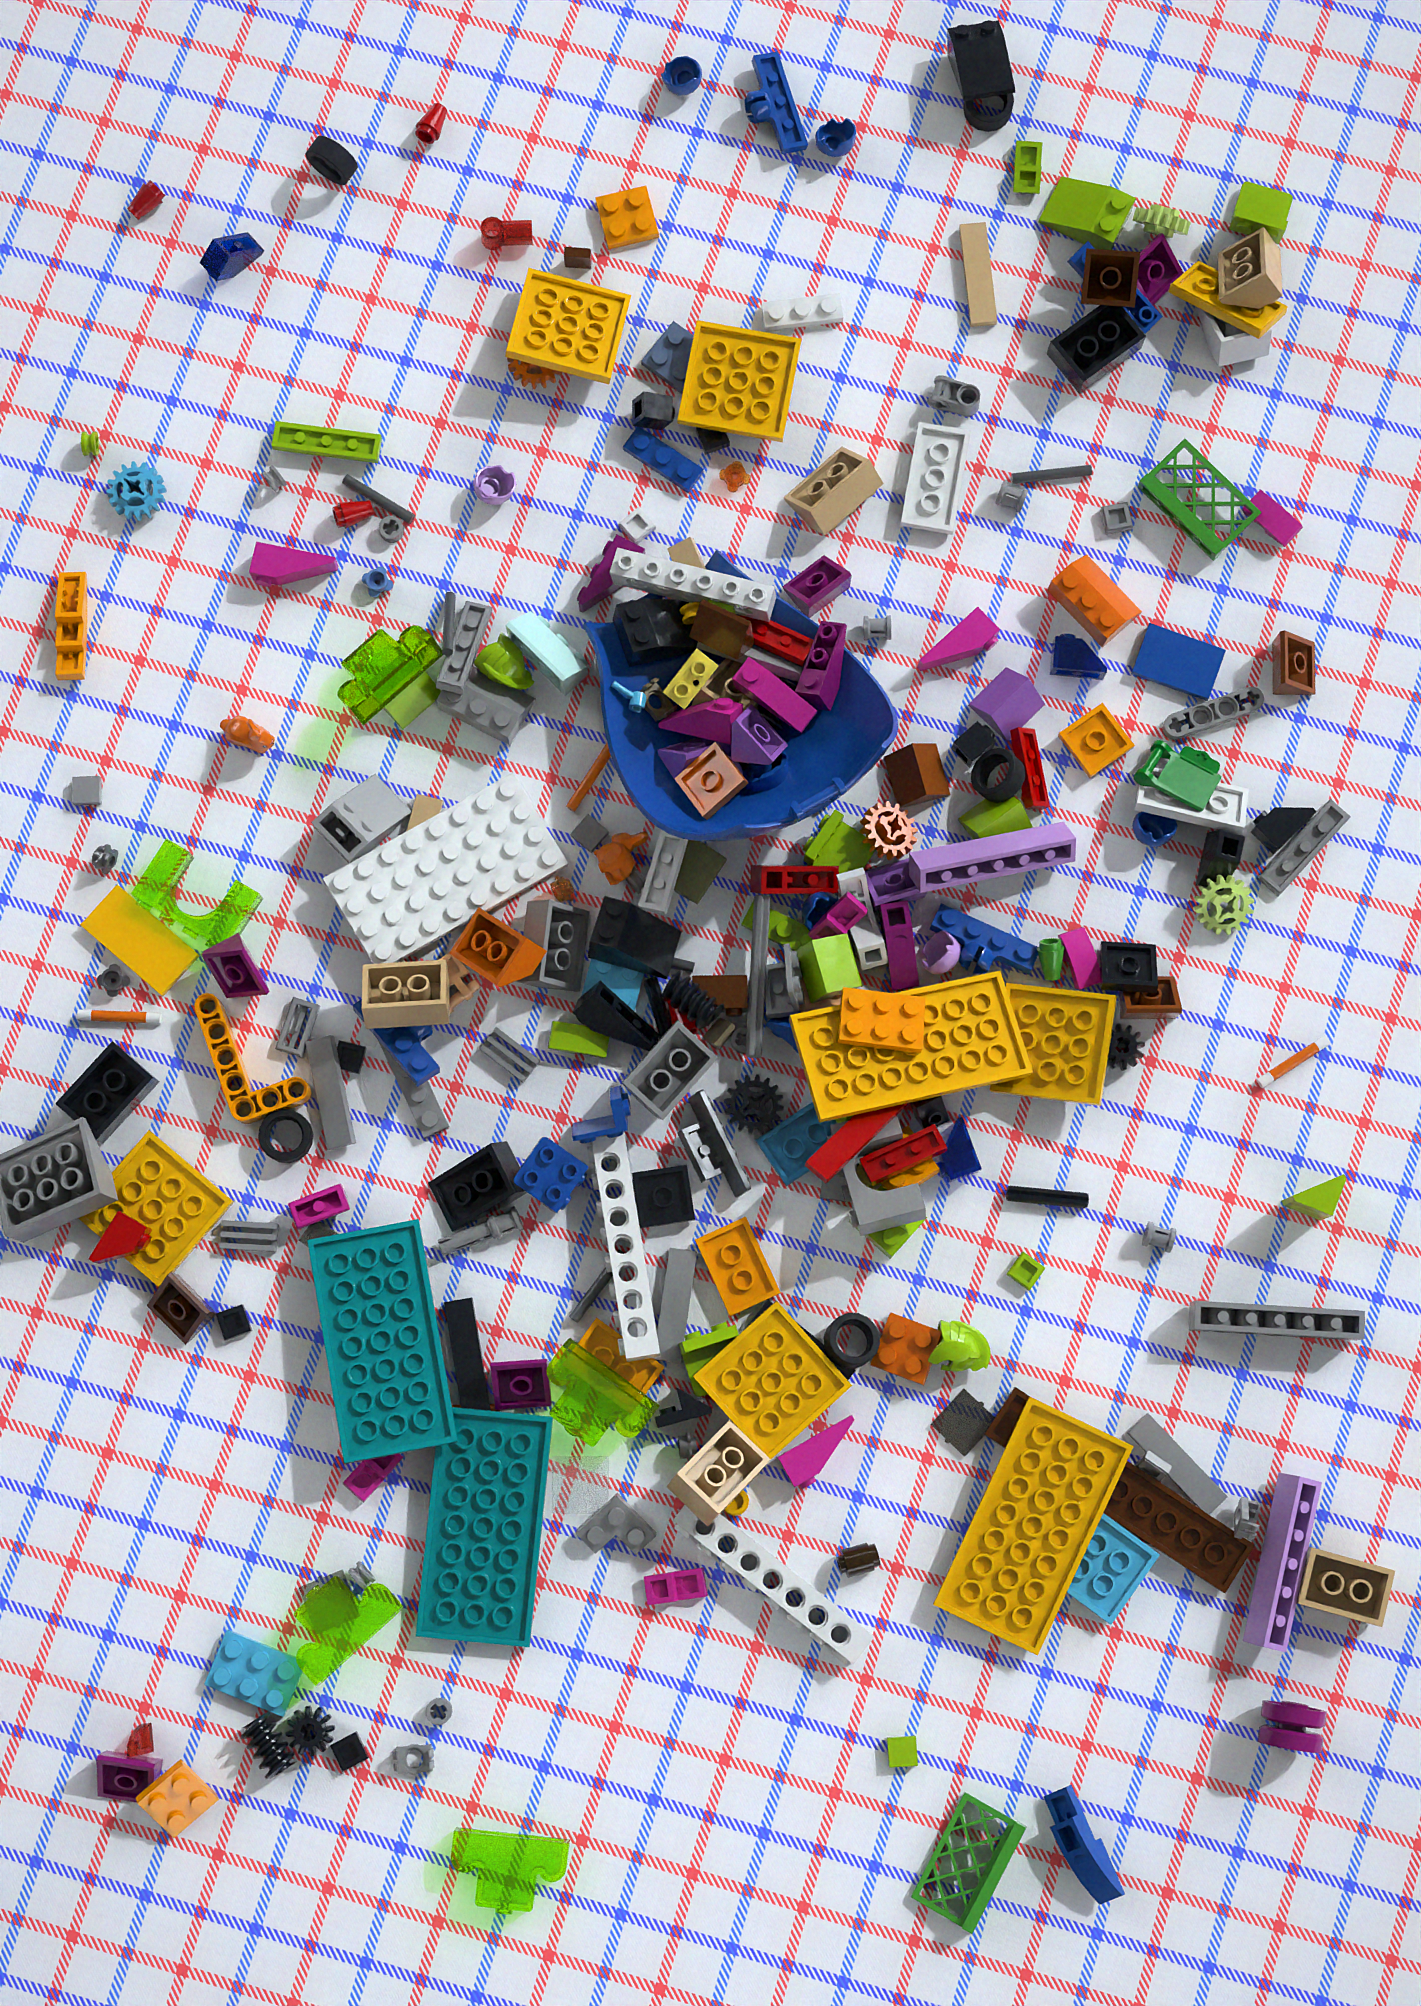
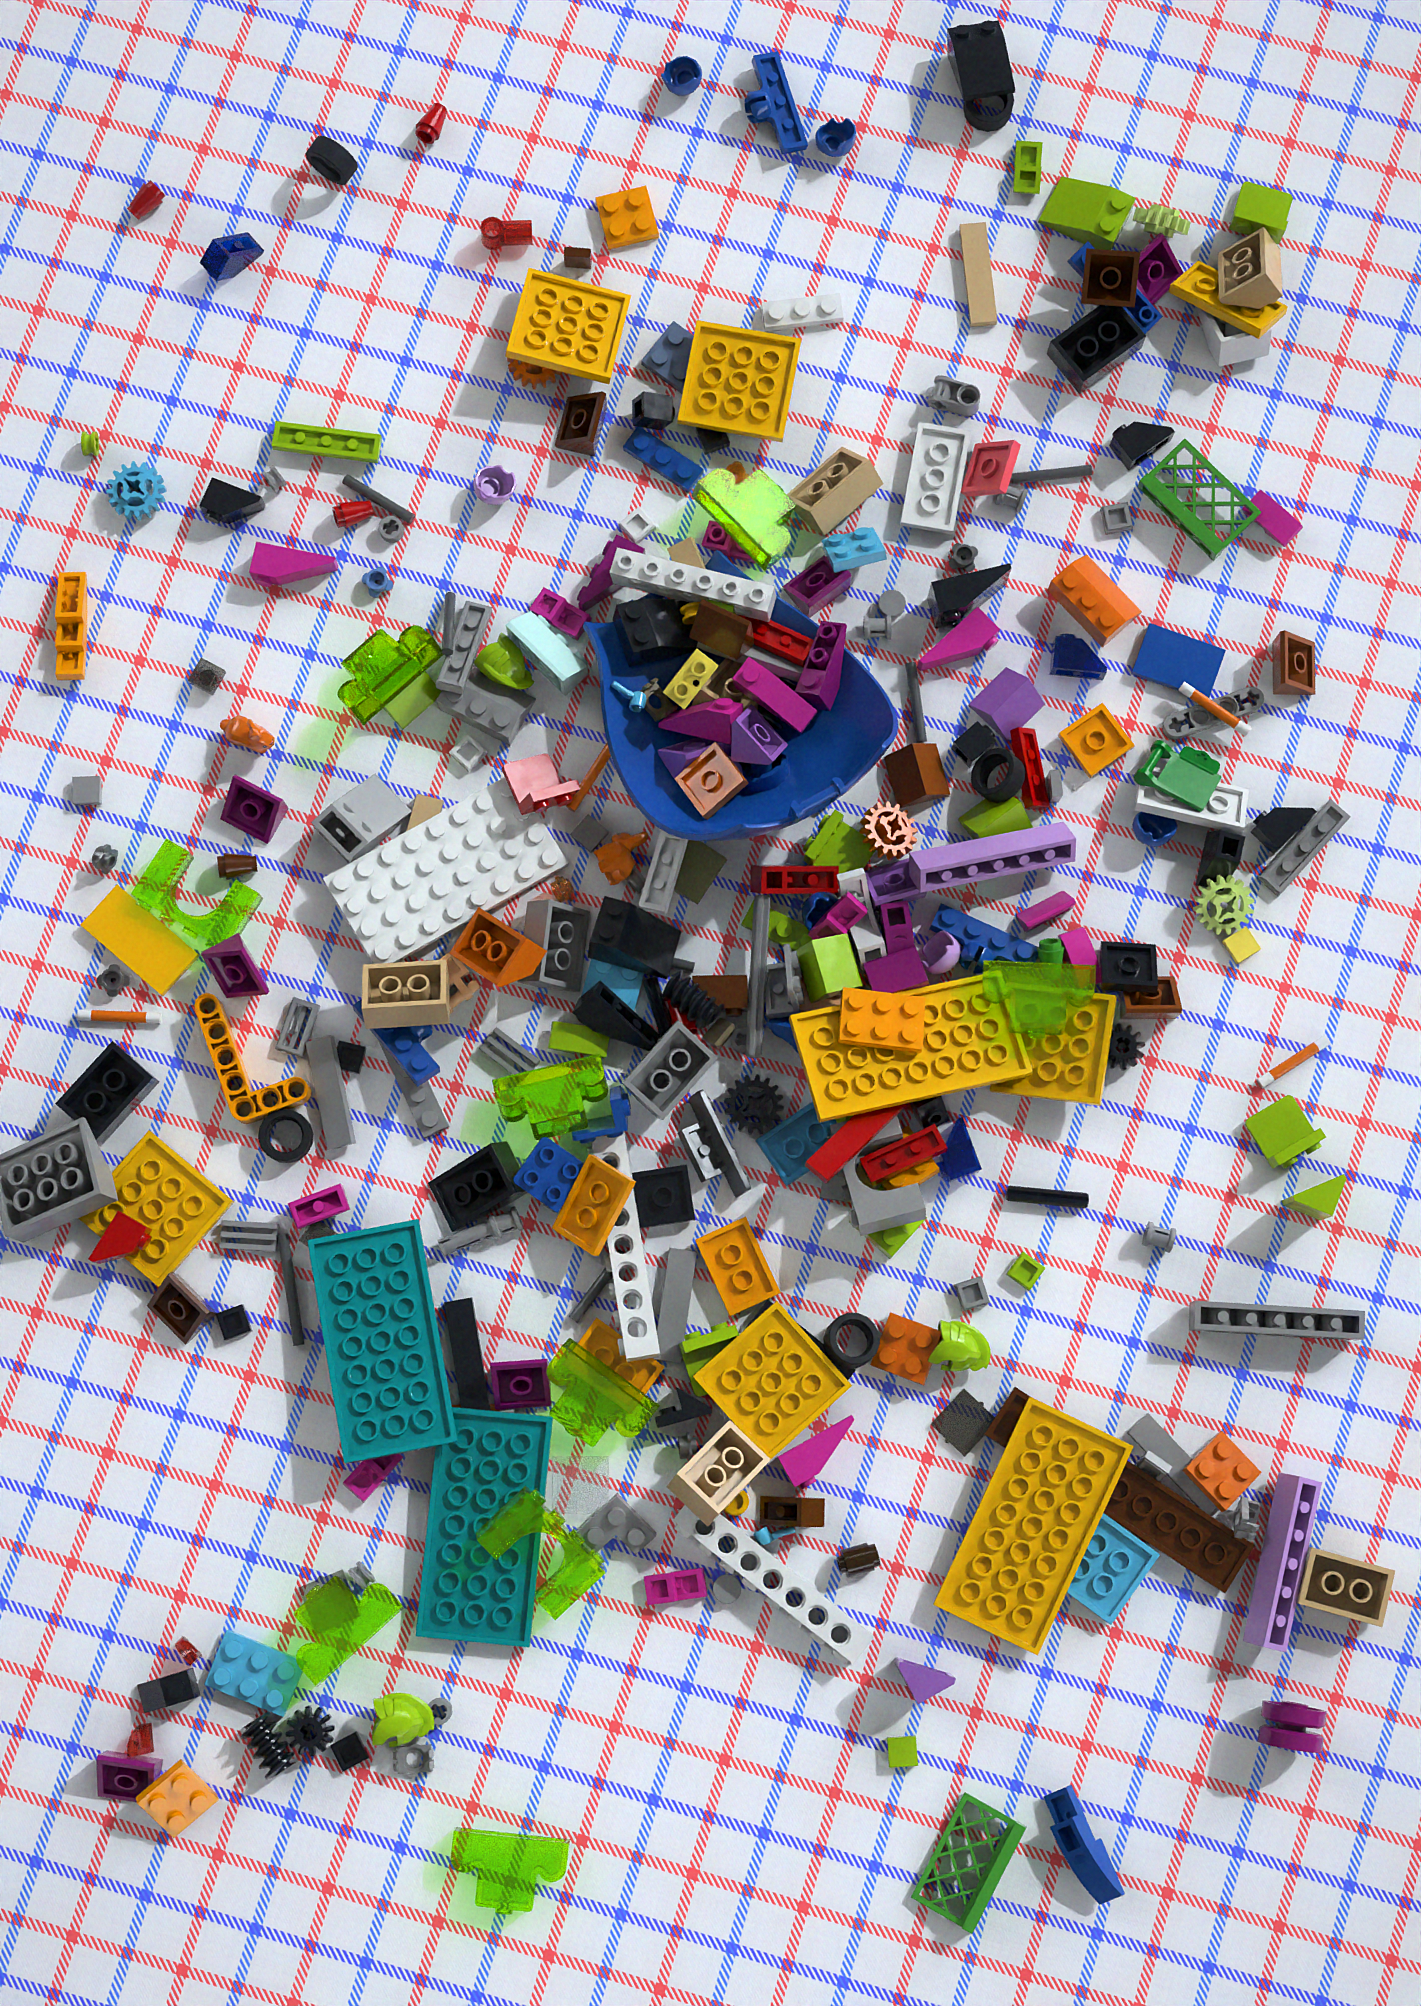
(168, 1690): none -> black slope
(188, 1650): none -> clear red tile
(207, 676): none -> clear smoke plate
(229, 503): none -> black slope
(236, 865): none -> reddish brown cone
(253, 809): none -> magenta slope
(290, 1289): none -> dark grey bar
(402, 1717): none -> lime helmet
(468, 752): none -> white tile
(527, 1515): none -> clear neon green arch
(537, 784): none -> bracket
(552, 1095): none -> clear neon green brick
(560, 613): none -> dark pink slope
(582, 423): none -> reddish brown slope
(593, 1205): none -> light orange plate
(718, 539): none -> dark pink slope
(726, 1588): none -> light grey tile
(748, 512): none -> clear neon green brick
(764, 1536): none -> medium azure hand
(792, 1511): none -> reddish brown slope
(853, 549): none -> medium azure plate
(891, 603): none -> light grey tile
(896, 972): none -> magenta slope
(916, 704): none -> dark grey bar
(923, 1680): none -> medium lavender slope
(958, 596): none -> black slope
(963, 550): none -> flat silver plate
(971, 1293): none -> light grey tile
(990, 468): none -> coral plate
(1038, 993): none -> clear neon green brick
(1045, 910): none -> dark pink slope
(1054, 786): none -> light grey tile
(1139, 441): none -> black slope
(1214, 708): none -> orange bar
(1221, 1471): none -> orange plate
(1241, 945): none -> light yellow tile
(1283, 1132): none -> lime bracket

